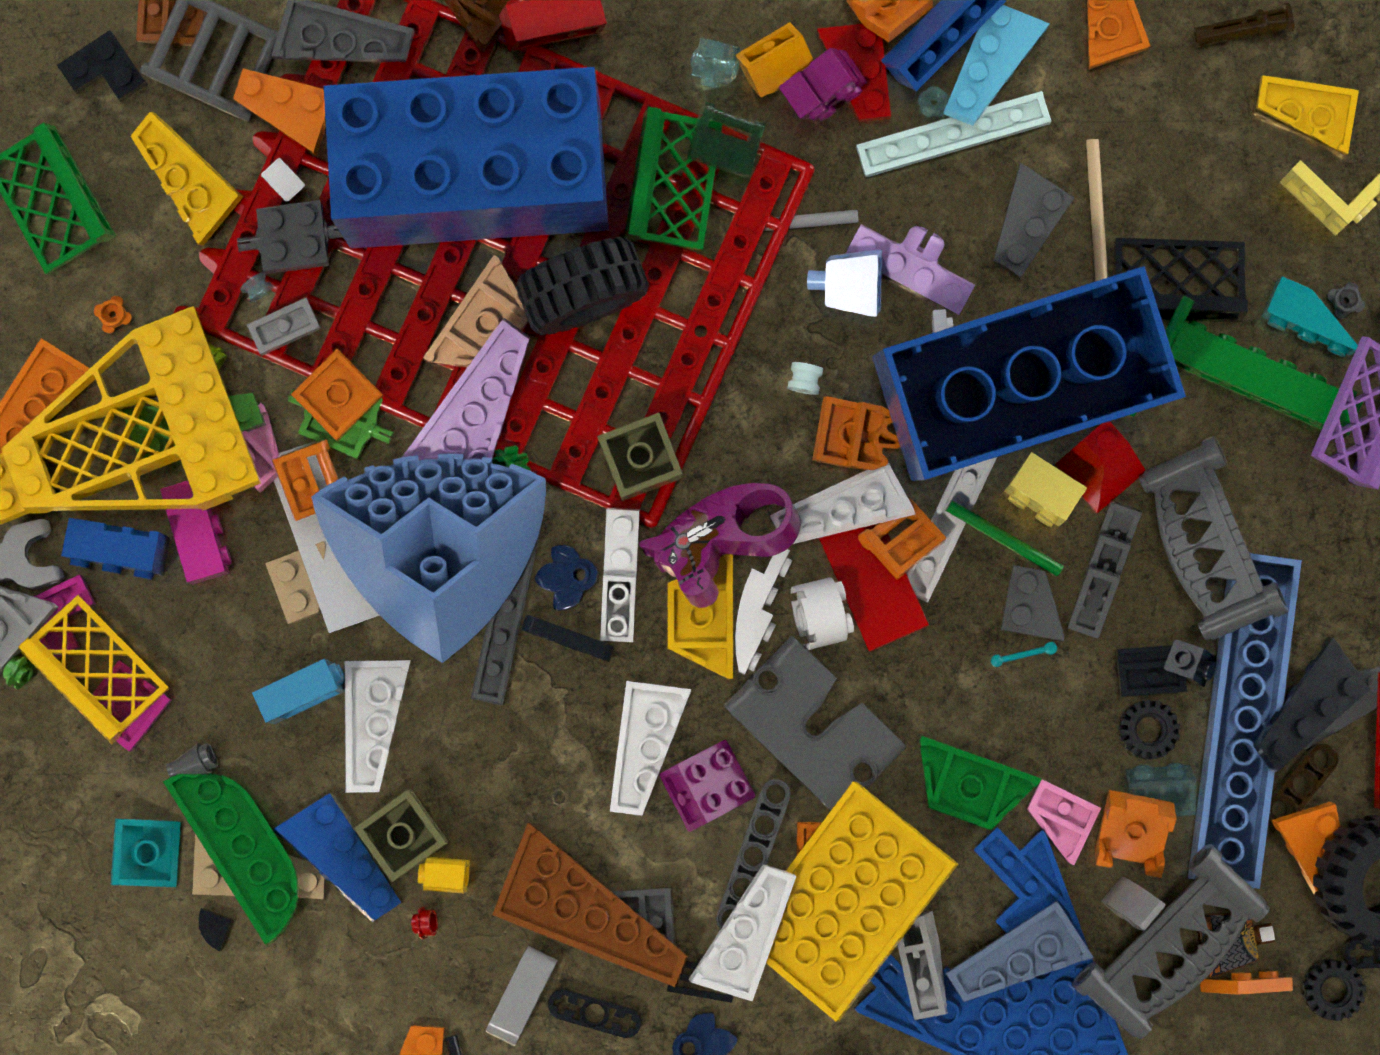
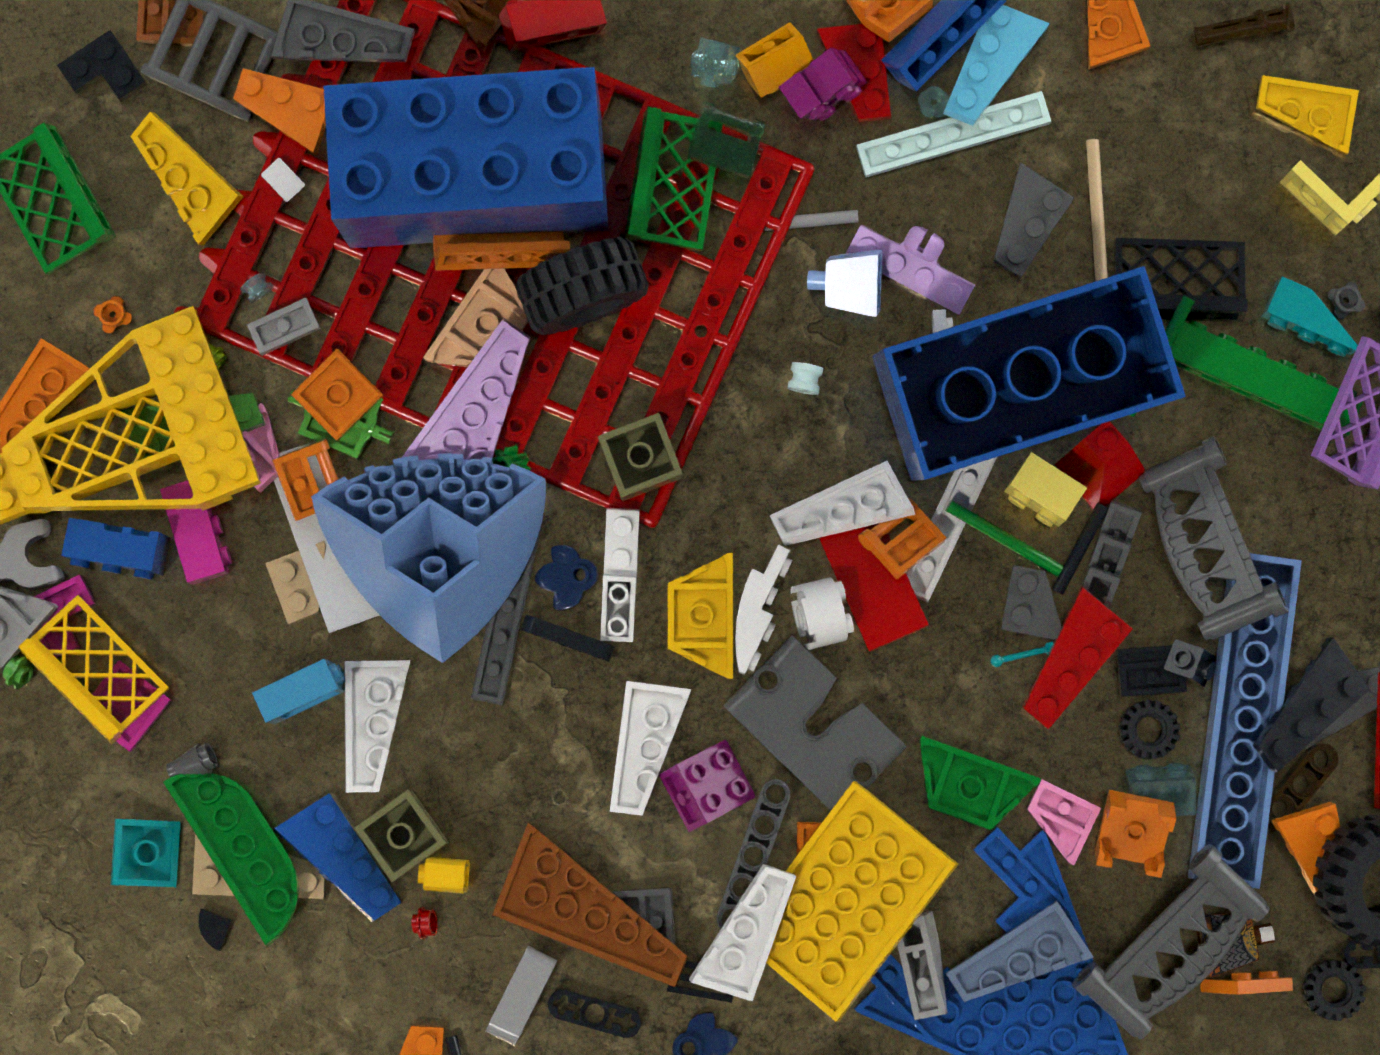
(291, 237): dark grey plate -> none
(496, 250): none -> orange fence
(712, 528): magenta animal -> none
(853, 434): orange plate -> none
(1080, 548): none -> black bar
(1082, 647): none -> red wing
(1133, 903): light grey slope -> none

